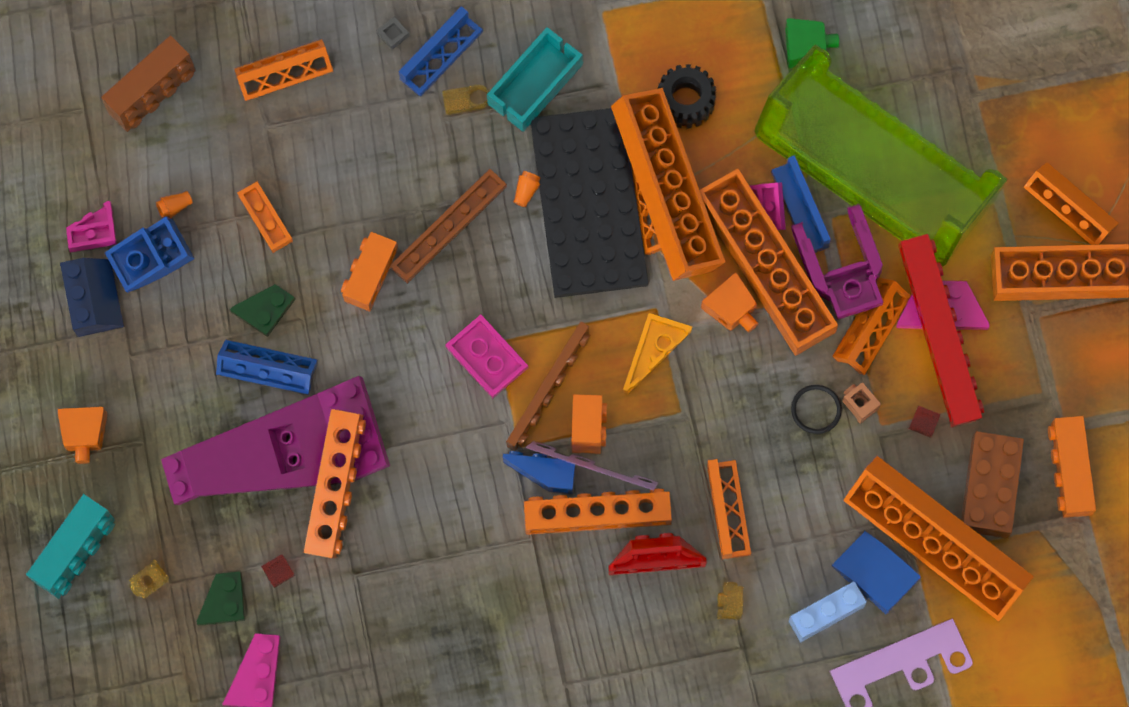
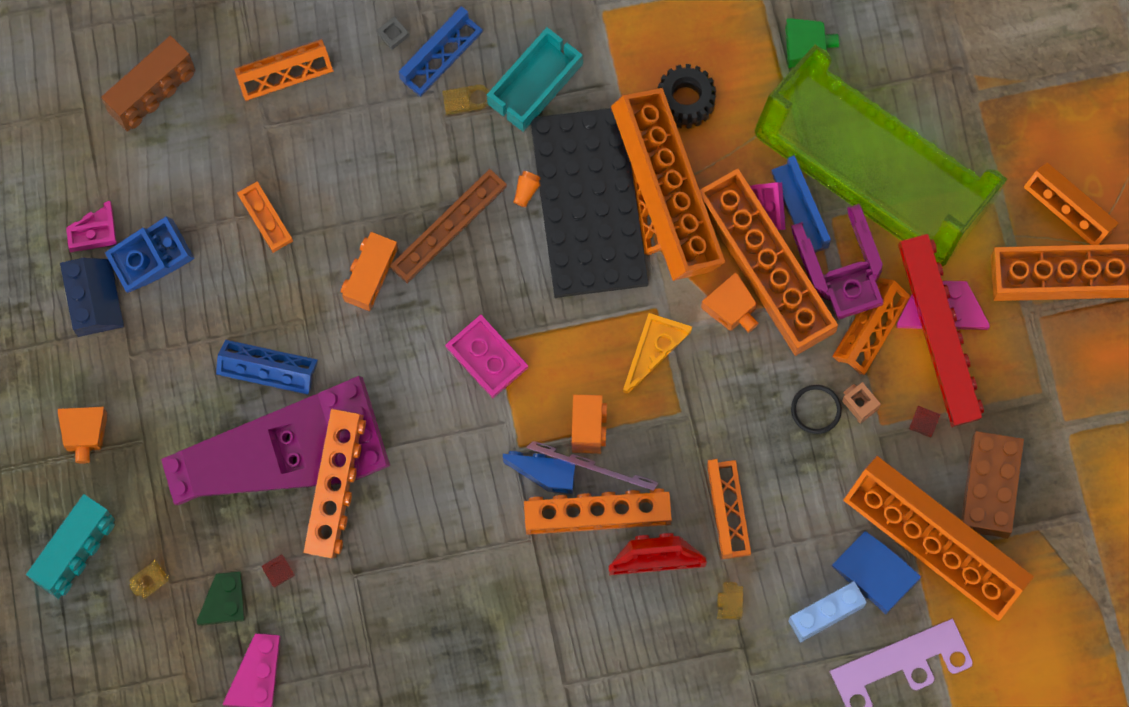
(173, 204): orange cone -> none
(264, 309): dark green wing -> none
(554, 378): dark orange plate -> none
(1072, 466): orange brick -> none

